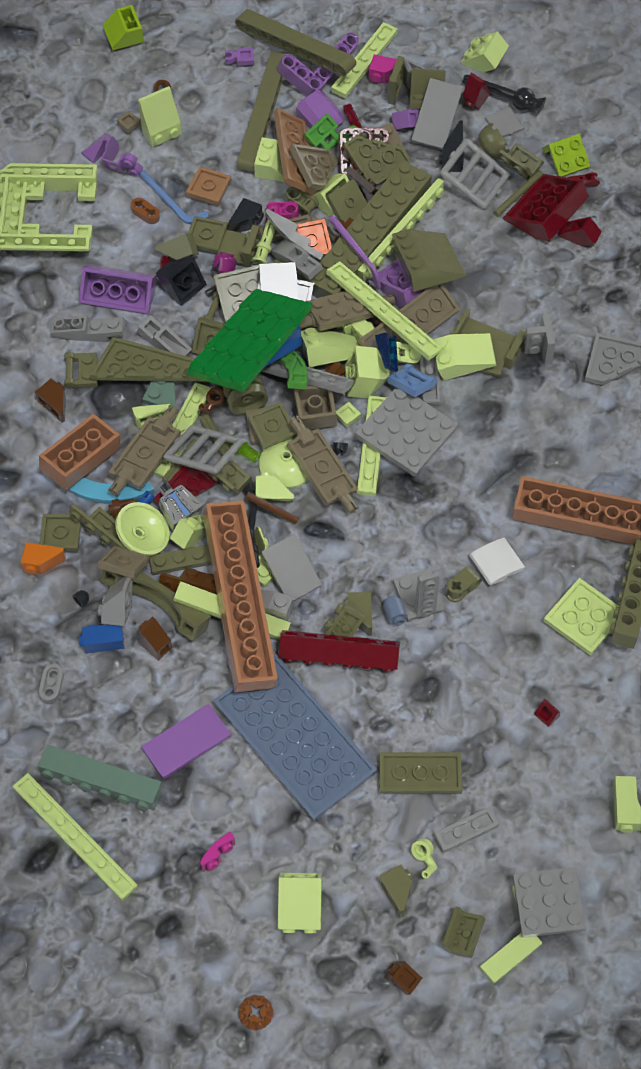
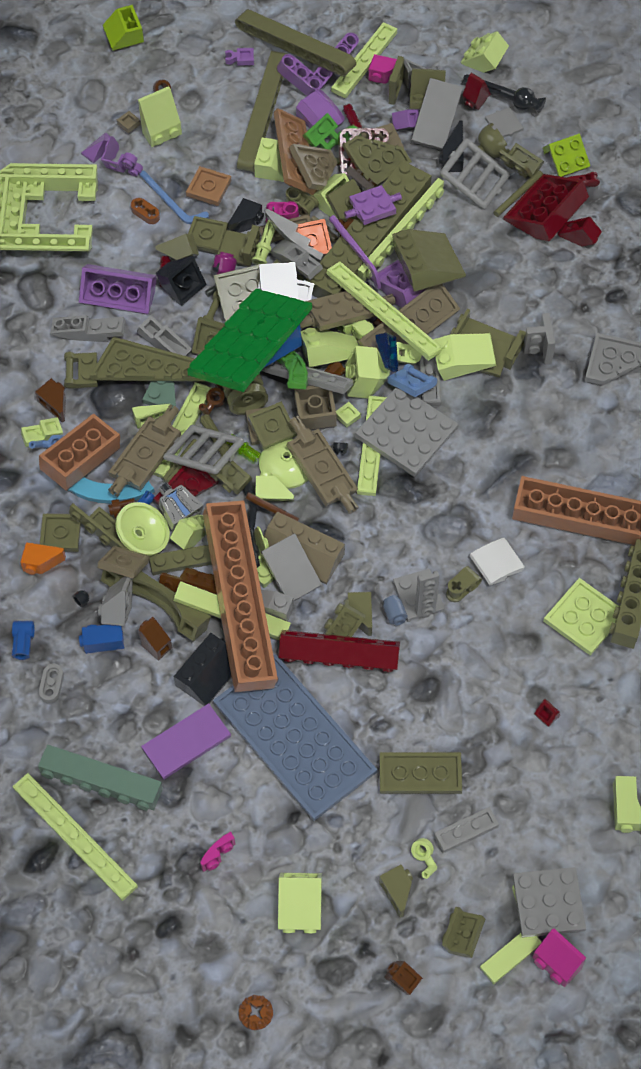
(22, 633): none -> blue piece
(42, 431): none -> yellowish green slope
(45, 443): none -> medium blue plate
(205, 670): none -> black slope
(320, 549): none -> dark tan slope
(372, 205): none -> medium lavender plate
(558, 958): none -> dark pink slope

